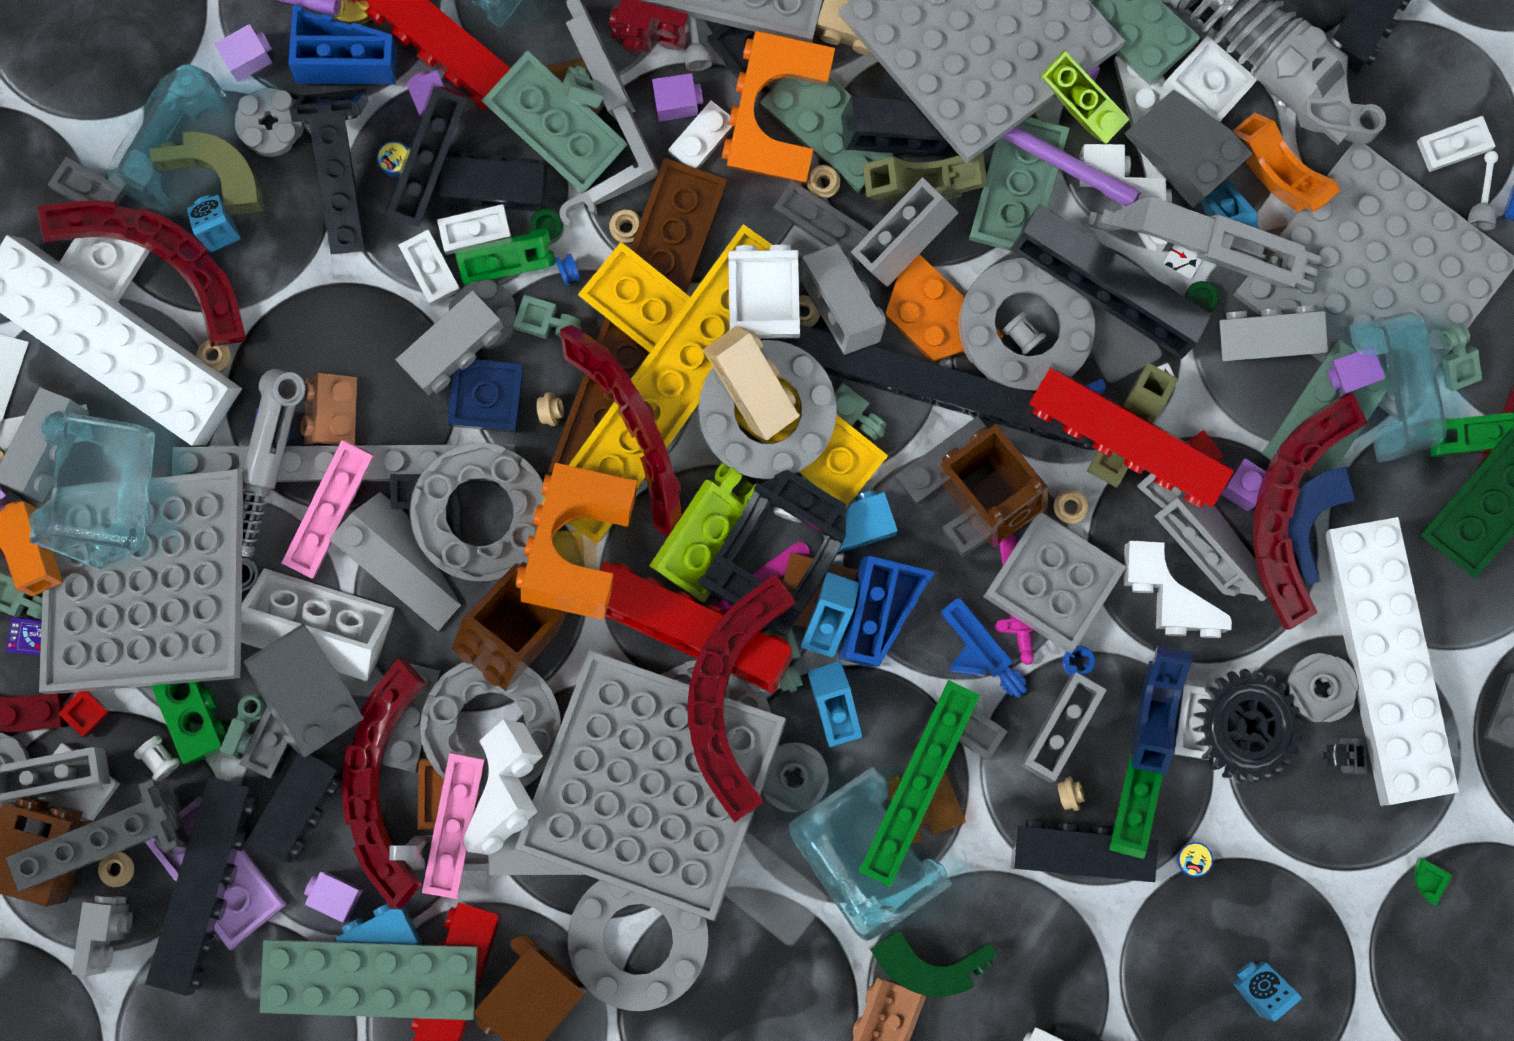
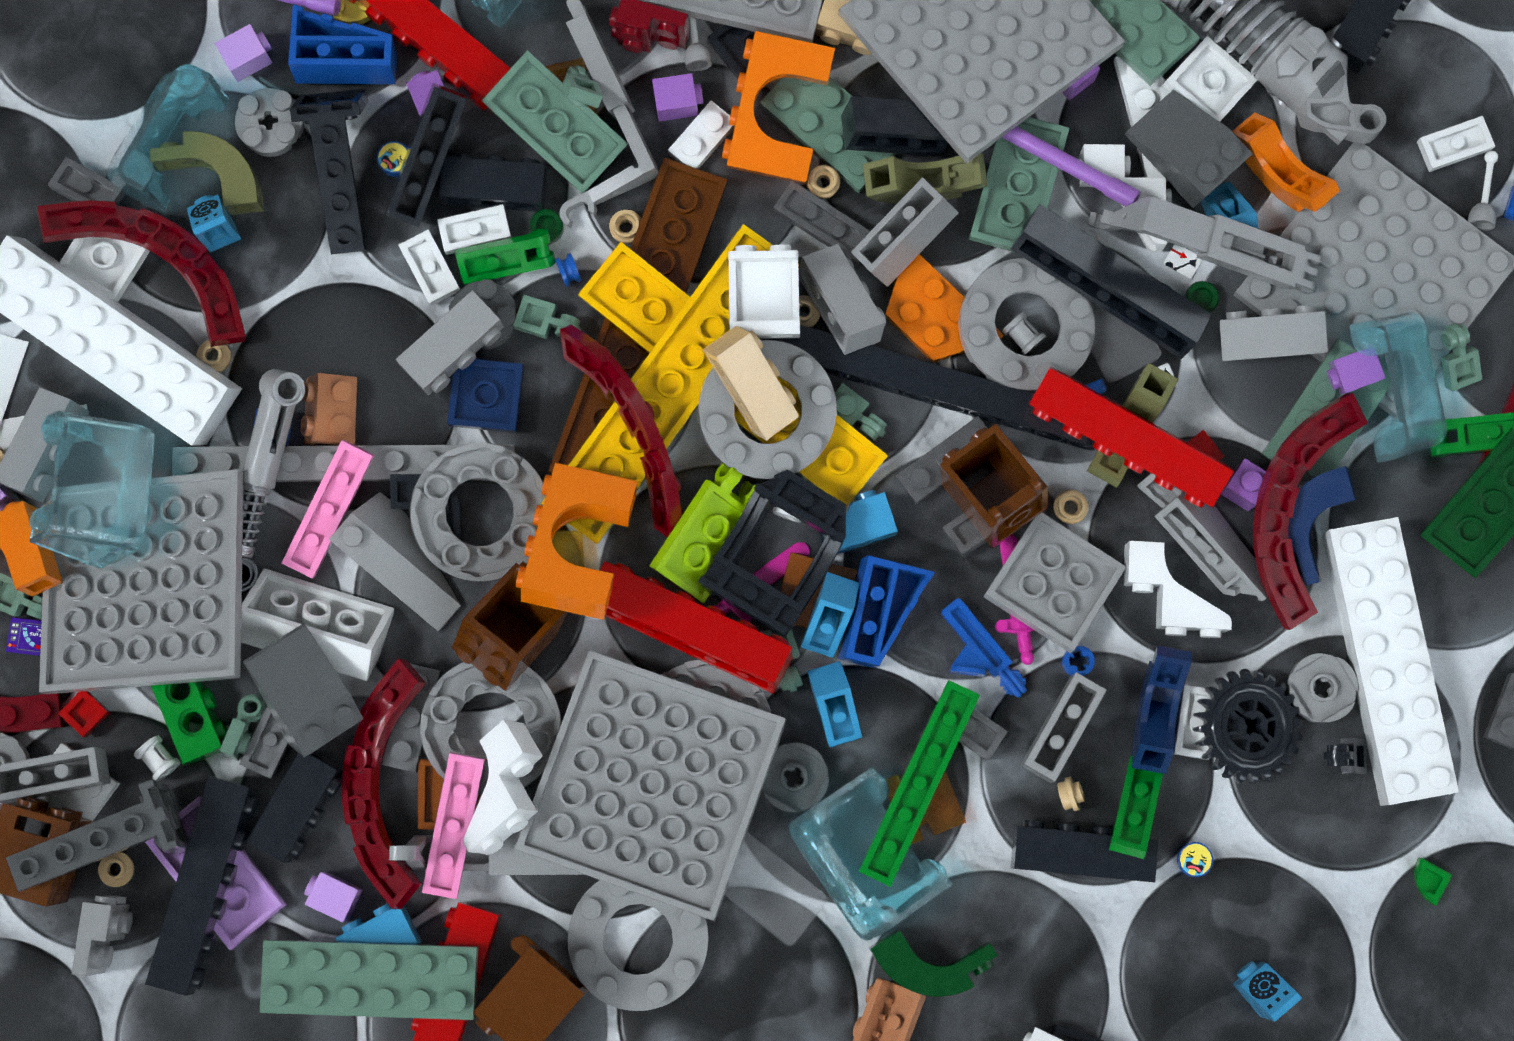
(550, 409): tan plate -> none
(708, 692): dark red plate -> none
(1084, 98): lime slope -> none

